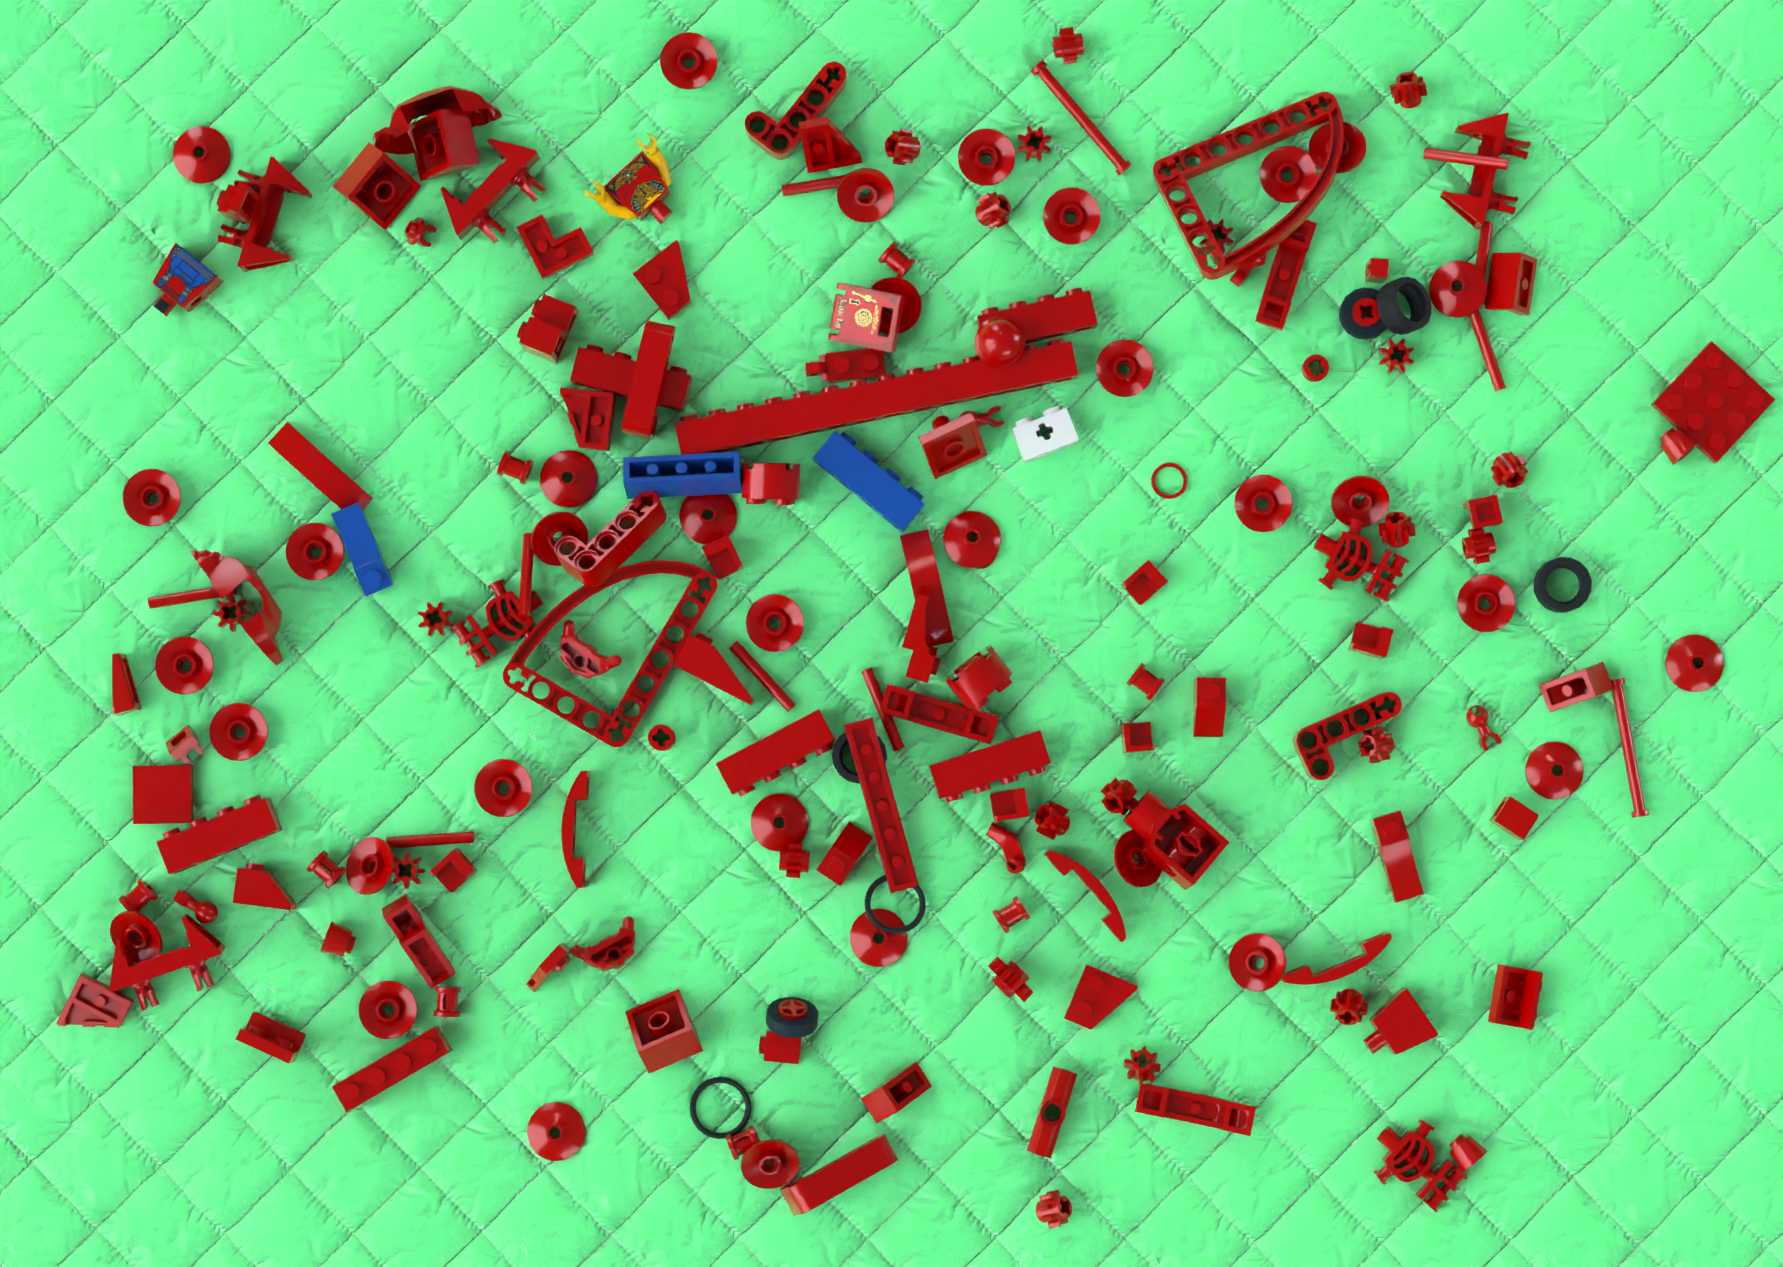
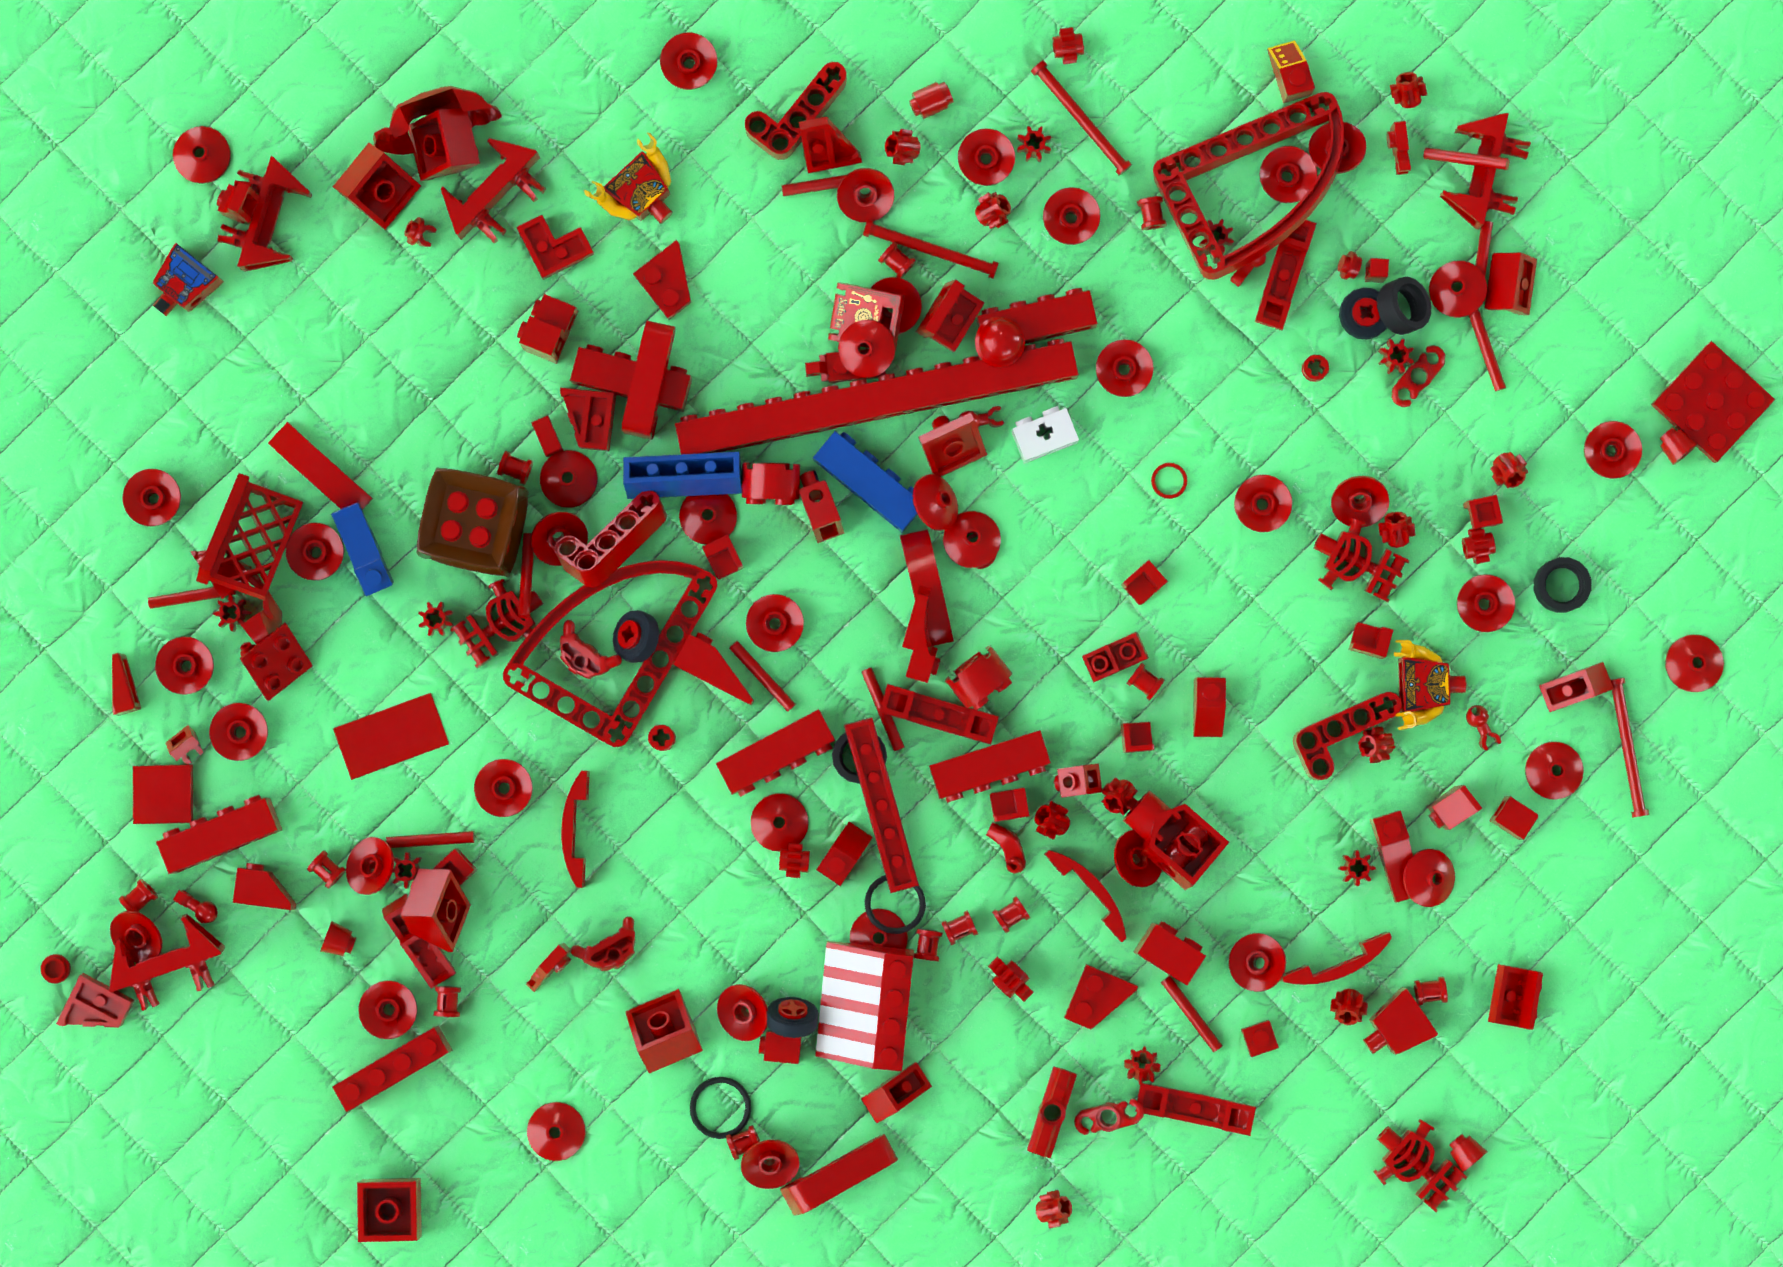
(55, 968): none -> red plate
(224, 536): none -> red fence
(272, 1037): red bracket -> none
(275, 661): none -> red hinge
(389, 1210): none -> red brick
(391, 736): none -> red sticker
(436, 908): none -> red slope
(472, 522): none -> reddish brown piece
(547, 436): none -> red piece
(636, 636): none -> black wheel
(734, 1016): none -> red dish
(822, 514): none -> red torso
(864, 1005): none -> red slope
(880, 345): none -> red dish
(927, 945): none -> red bush
(931, 100): none -> red brick
(931, 249): none -> red bar
(935, 502): none -> red dish
(950, 315): none -> red bracket
(959, 928): none -> red bush
(1078, 780): none -> red brick
(1095, 1115): none -> red piece
(1115, 657): none -> red slope
(1152, 213): none -> red bush
(1169, 952): none -> red brick
(1191, 1013): none -> red bar
(1259, 1038): none -> red plate
(1291, 71): none -> red slope
(1349, 265): none -> red plate
(1361, 874): none -> red gear
(1398, 141): none -> red plate
(1406, 382): none -> red piece
(1419, 875): none -> red dish
(1424, 684): none -> torso
(1430, 991): none -> red bush
(1453, 807): none -> slope
(1626, 445): none -> red dish

